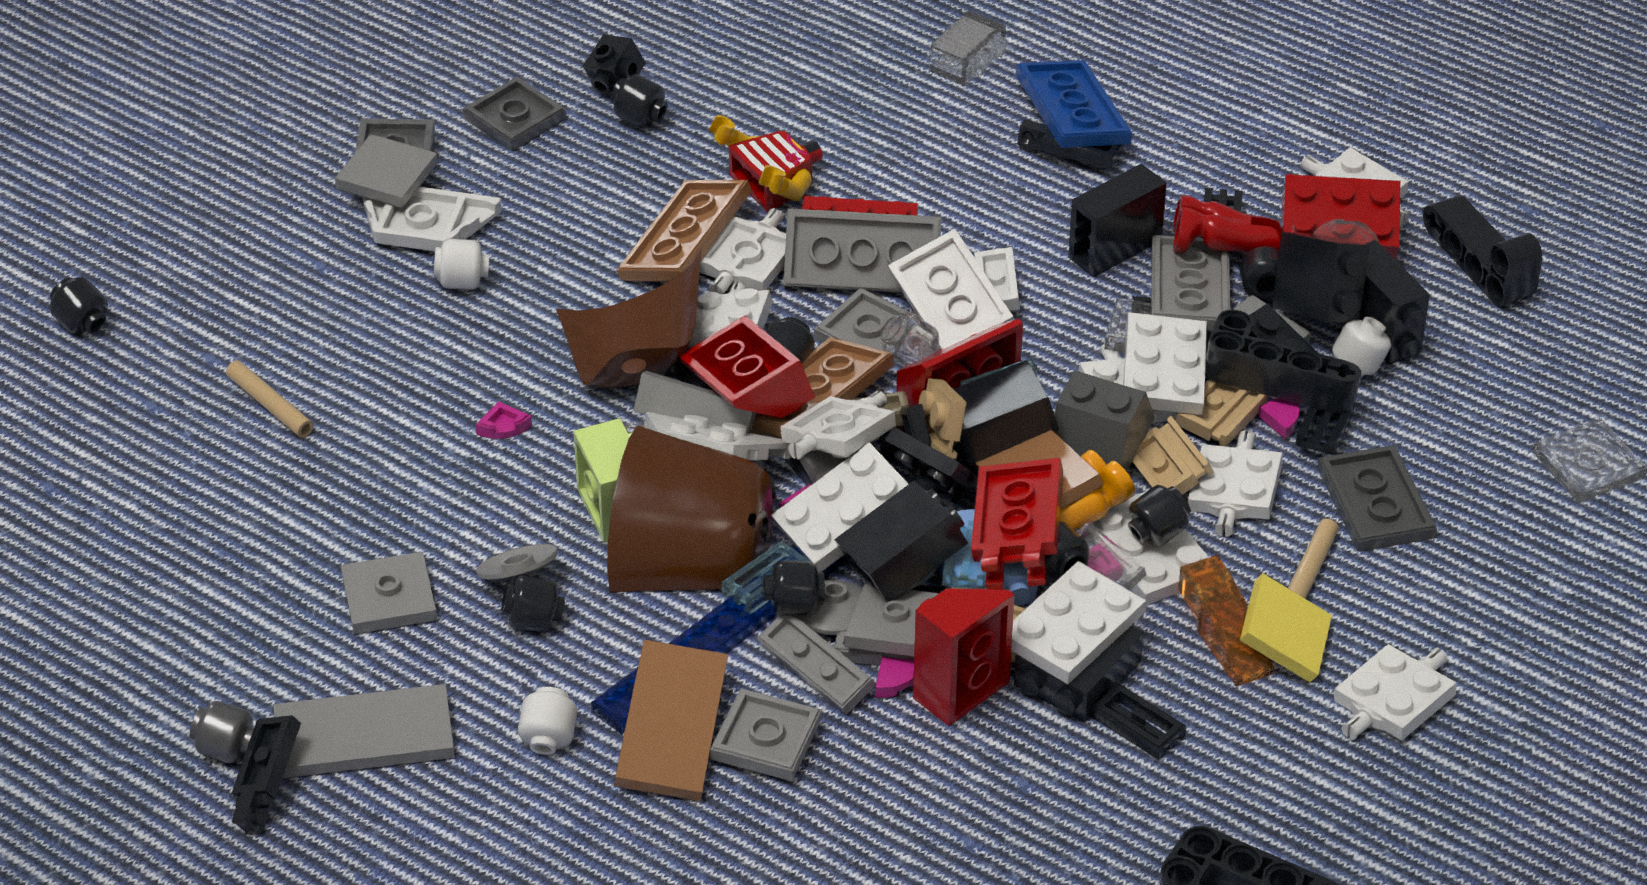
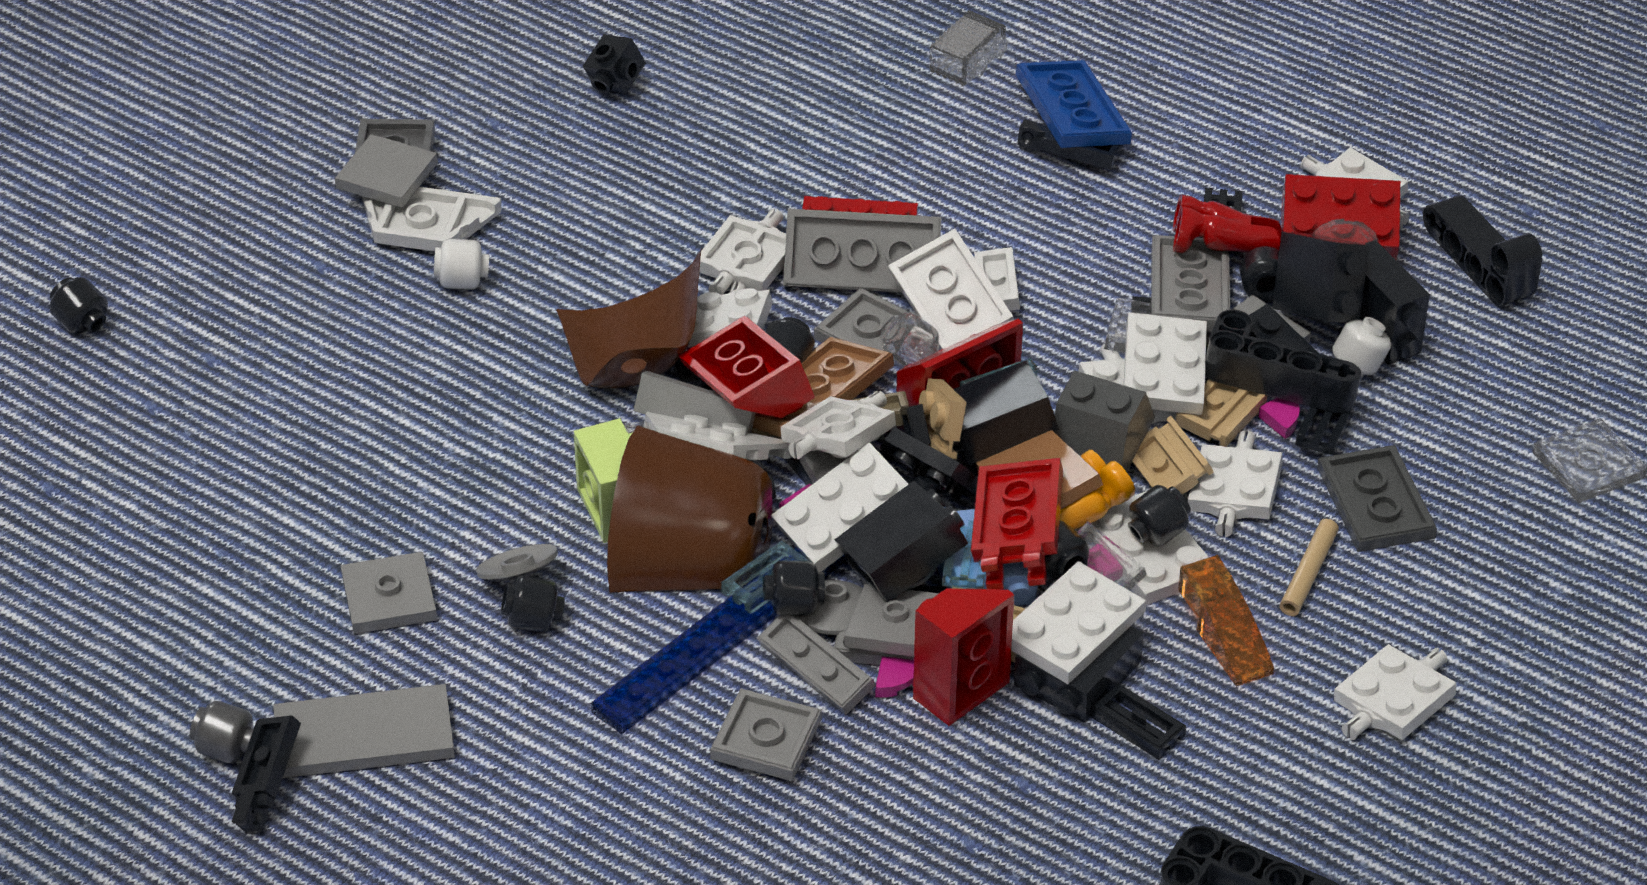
(269, 399): tan piece -> none
(503, 422): dark pink tile -> none
(514, 113): flat silver tile -> none
(547, 720): white head -> none
(639, 101): black head -> none
(671, 720): medium nougat tile -> none
(682, 228): medium nougat tile -> none
(771, 163): torso -> none
(1116, 220): black brick -> none
(1286, 627): light yellow tile -> none

